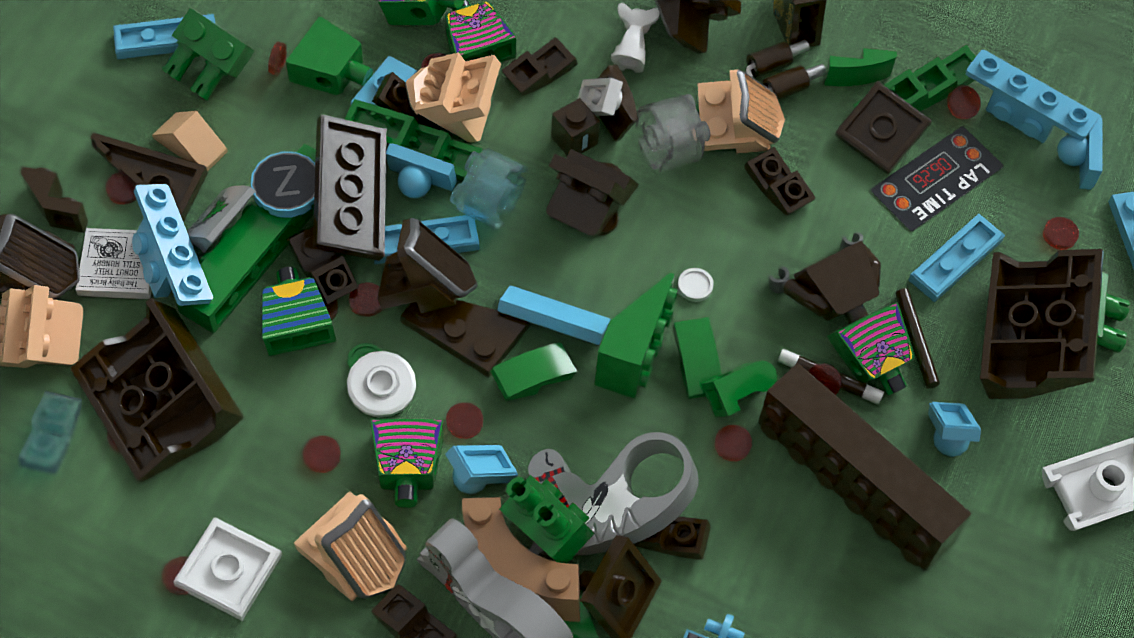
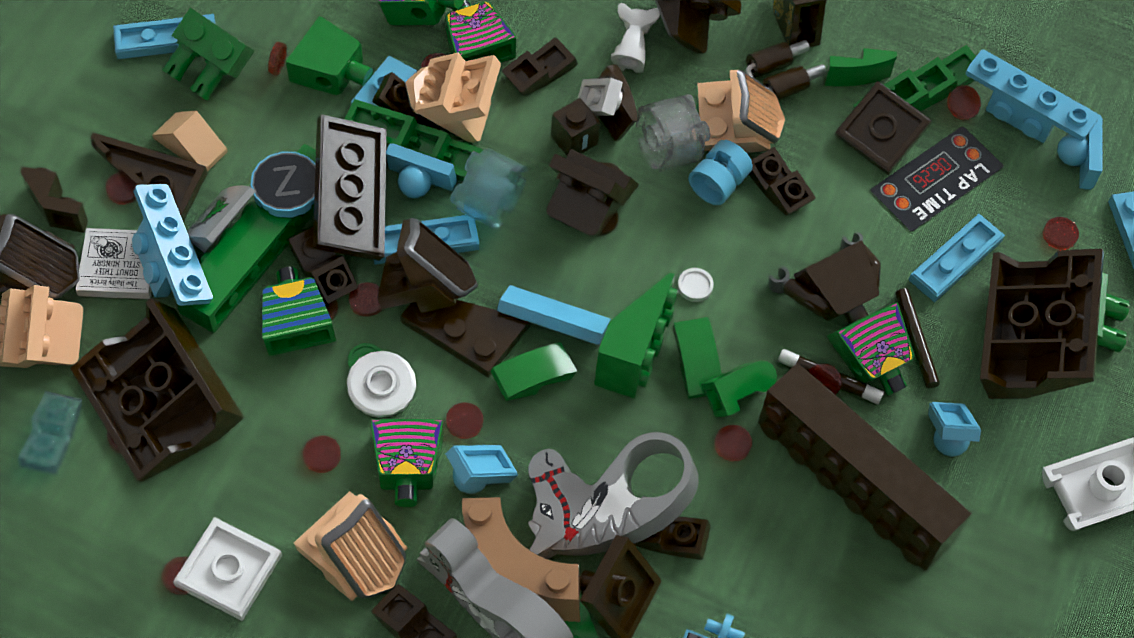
(545, 518): green brick -> none
(720, 172): none -> medium azure wheel

